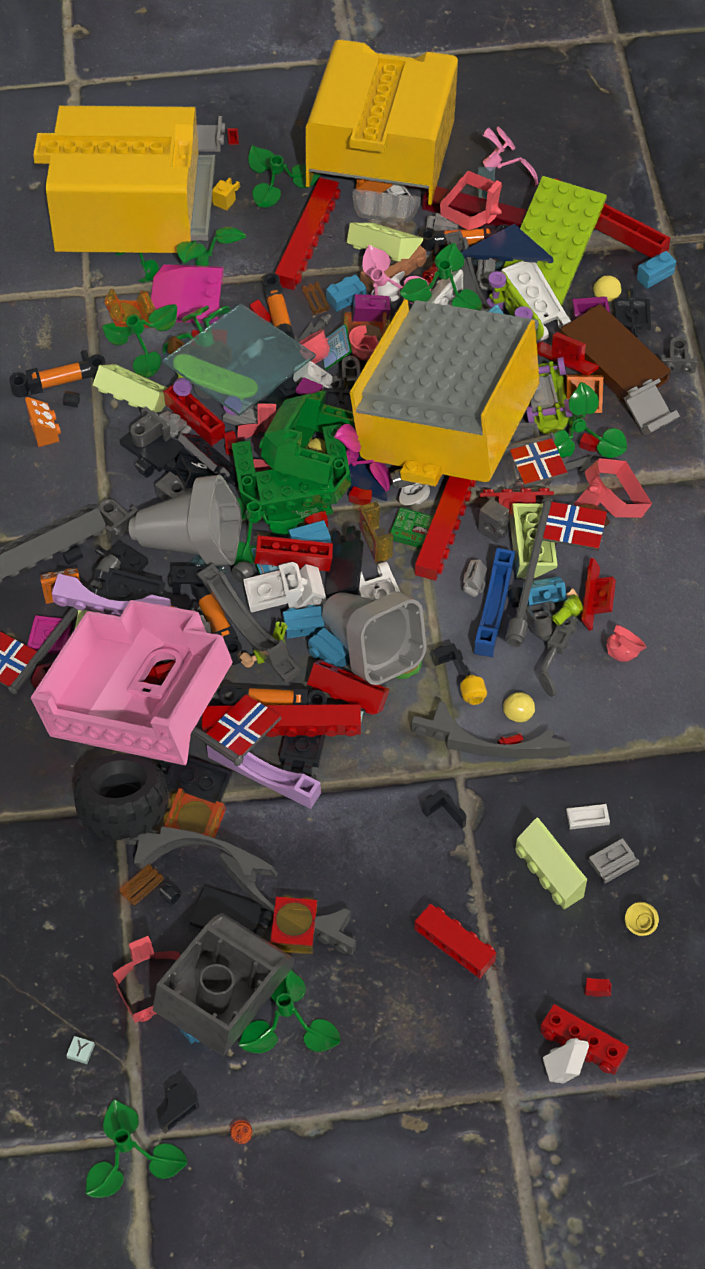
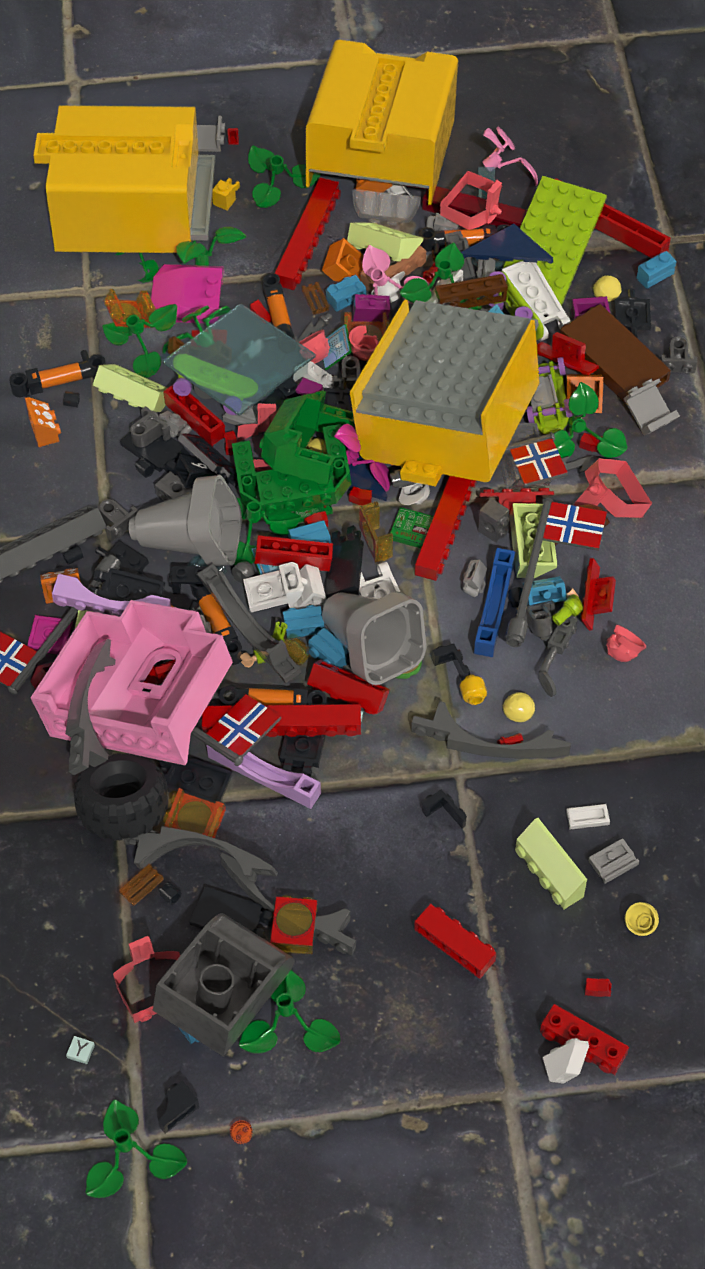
(84, 743): none -> dark grey slope
(297, 650): none -> clear yellow head
(343, 261): none -> orange slope
(472, 290): none -> reddish brown fence

